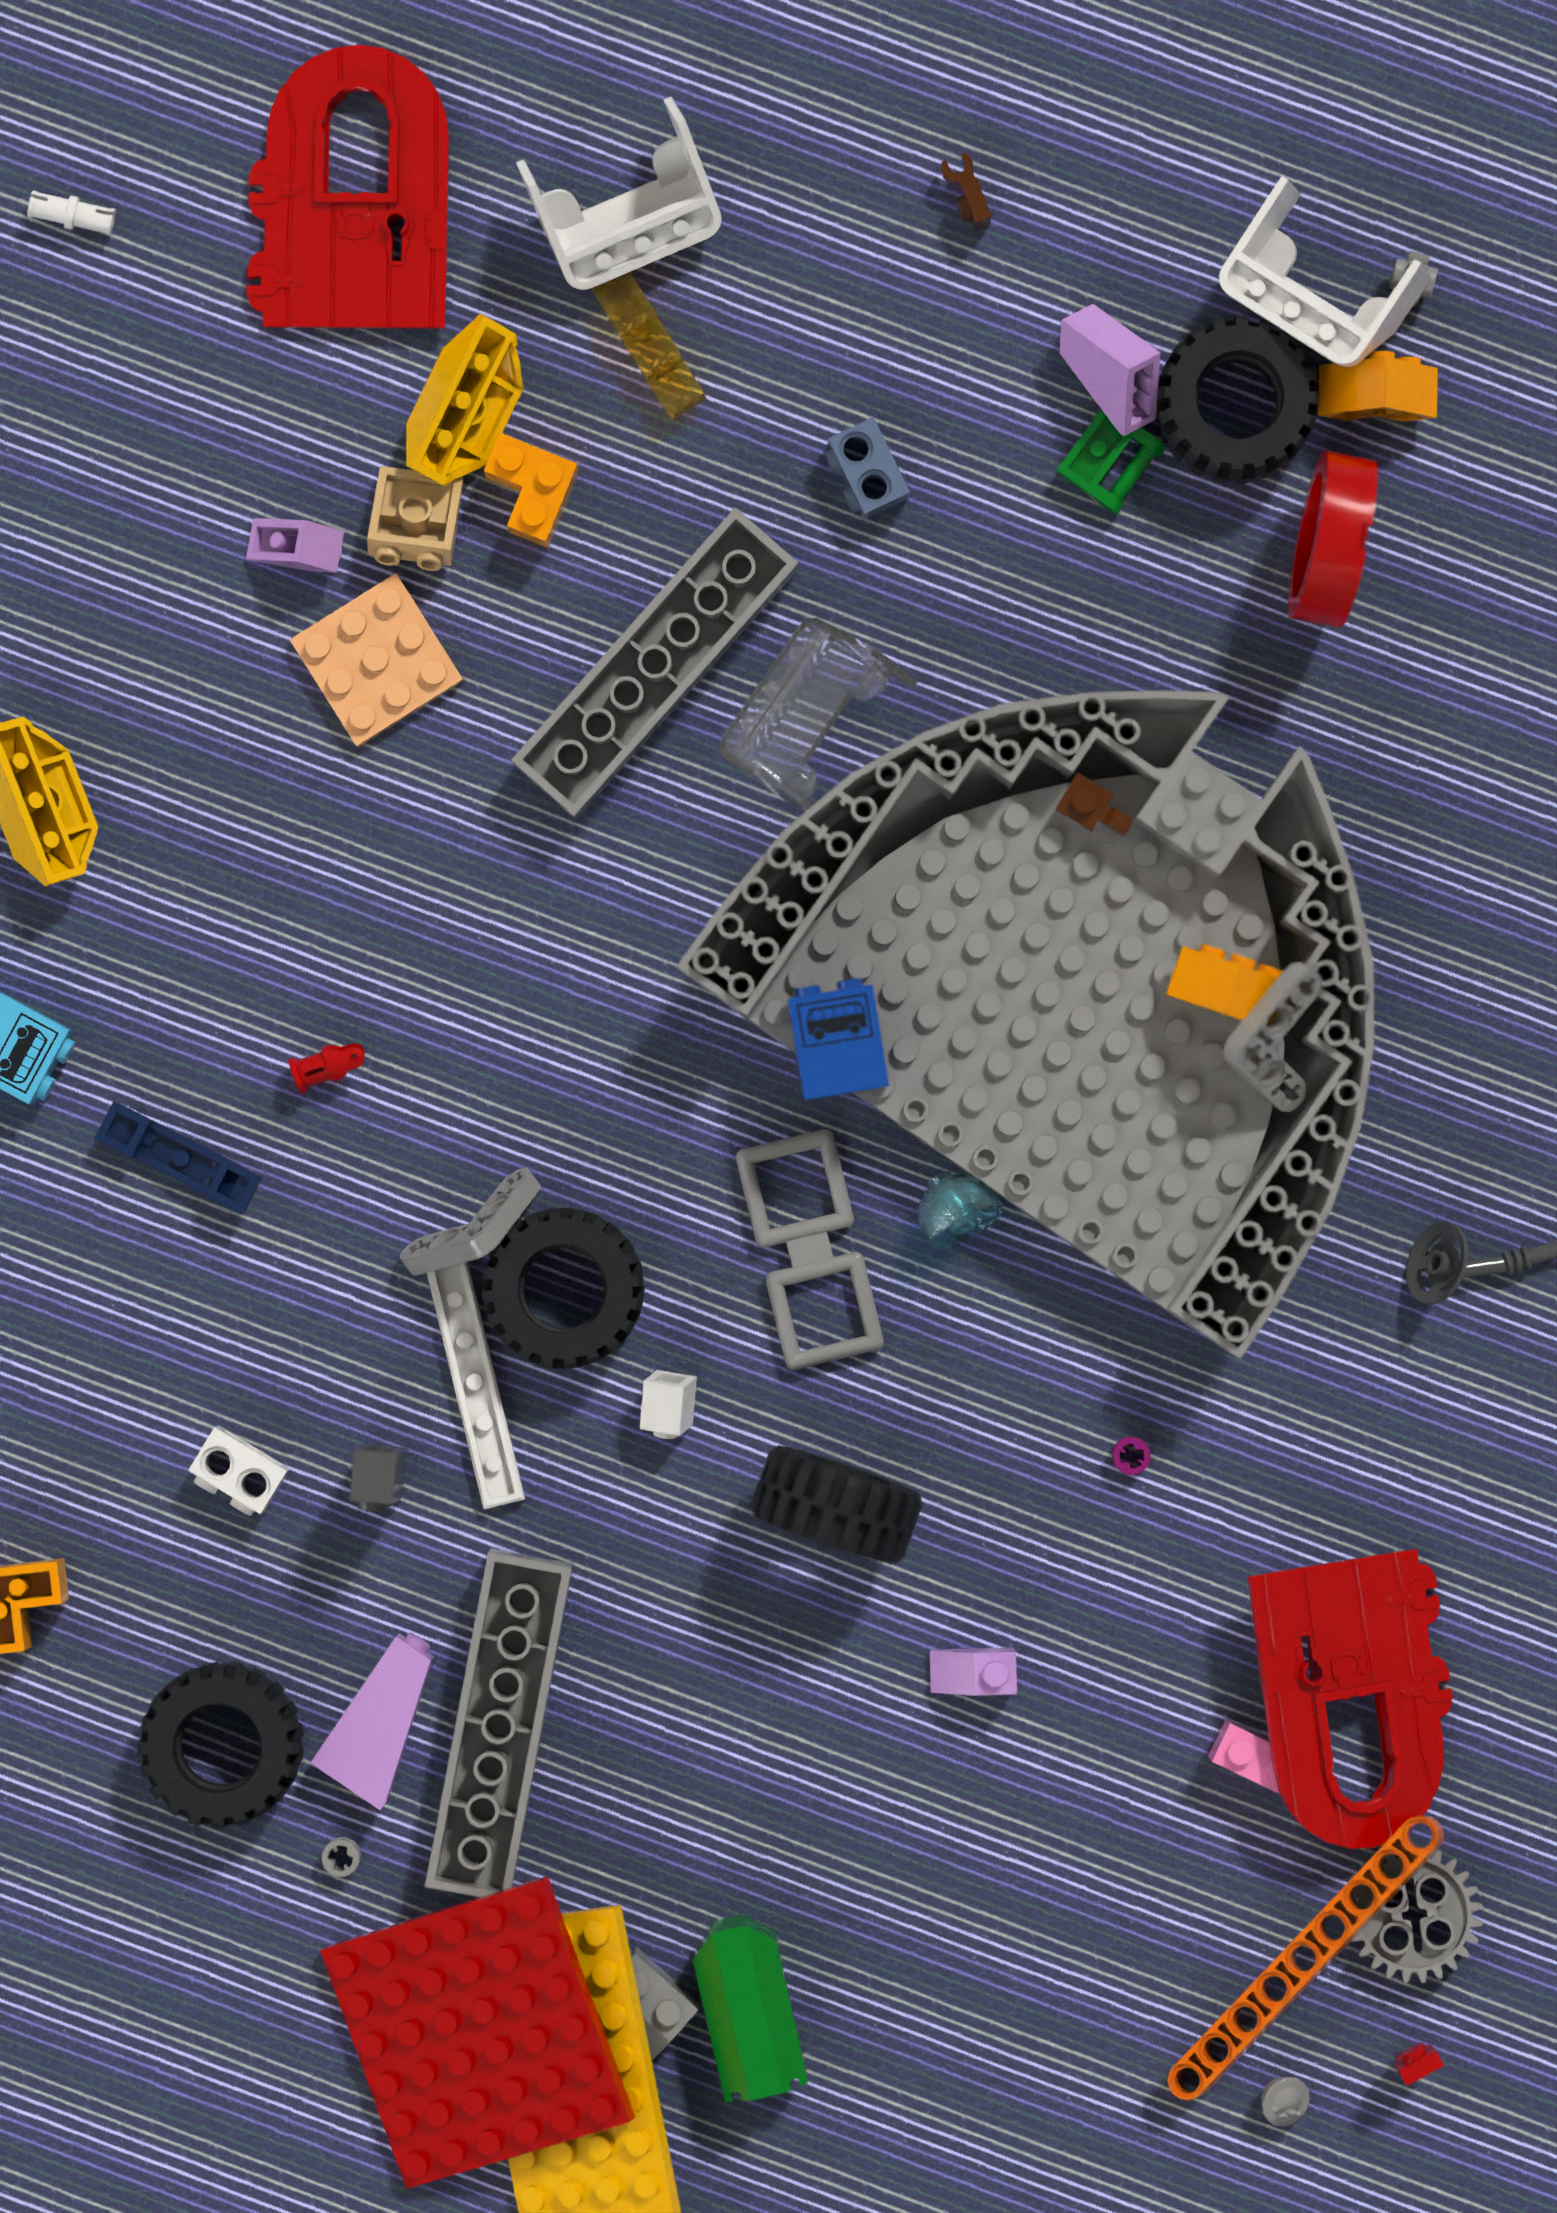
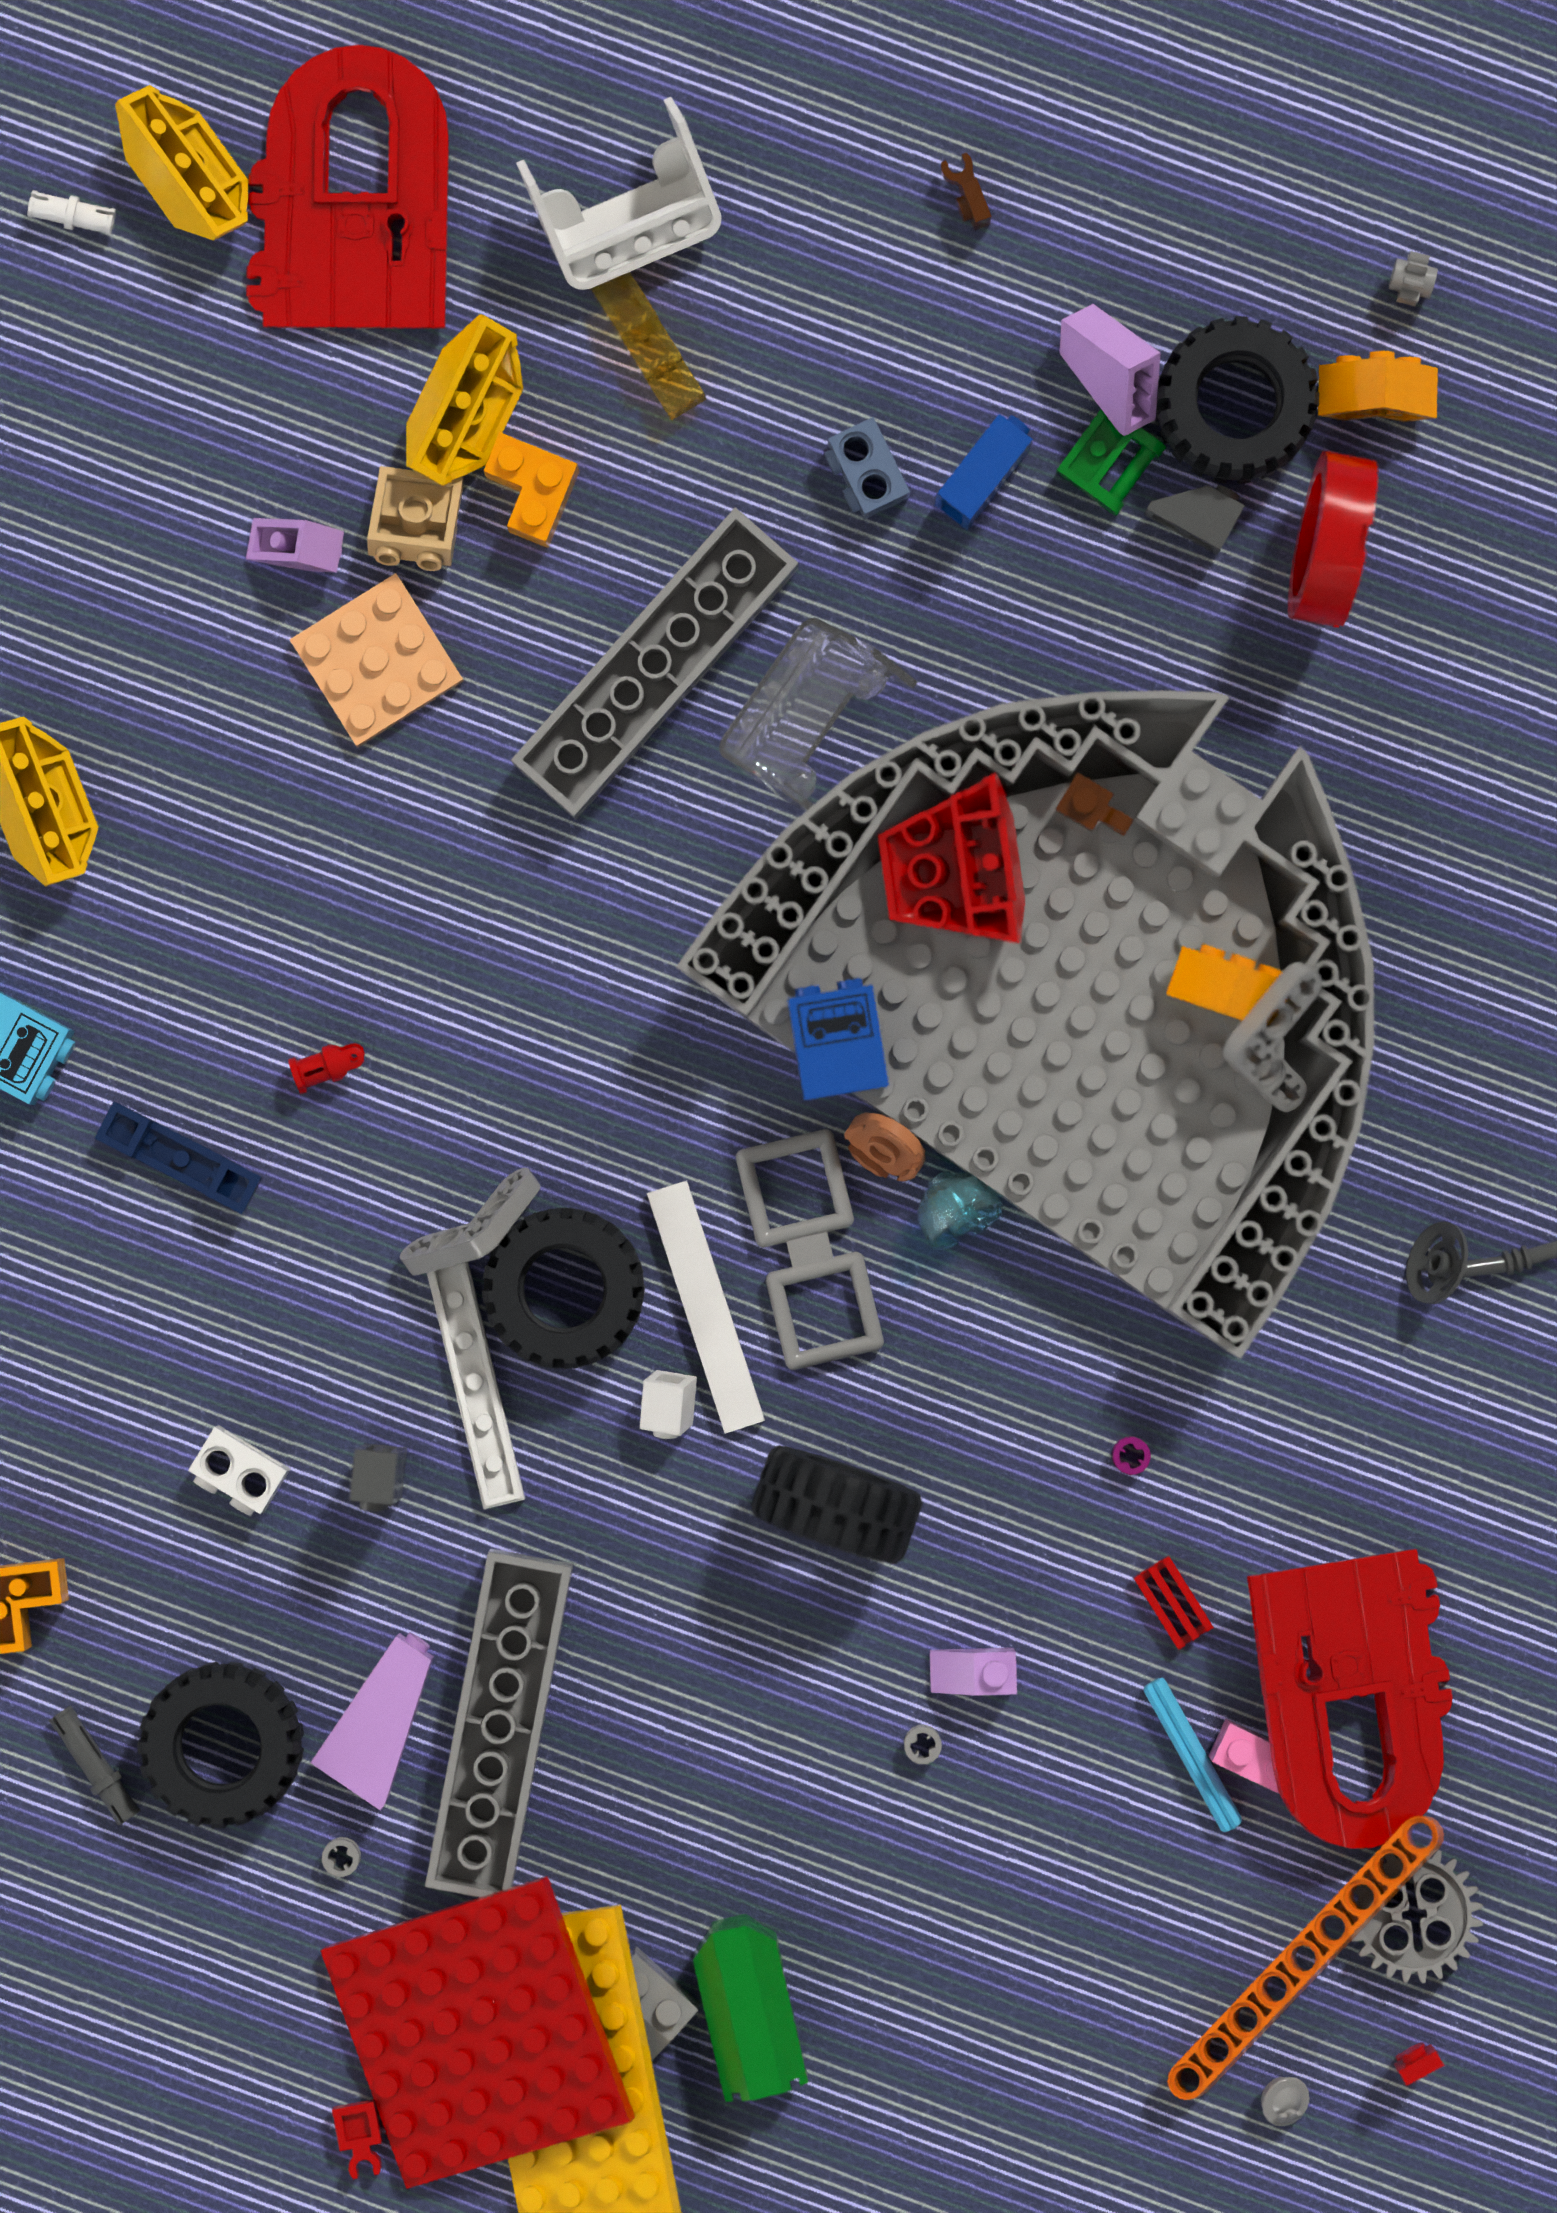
(94, 1765): none -> dark grey pin
(182, 164): none -> yellow wedge
(358, 2129): none -> red plate
(705, 1307): none -> white tile
(885, 1146): none -> nougat tile
(911, 1737): none -> light grey bush
(957, 866): none -> red wedge
(984, 470): none -> blue brick
(1192, 1633): none -> red tile
(1192, 1754): none -> medium azure axle
(1199, 515): none -> dark grey slope
(1259, 281): white windscreen -> none

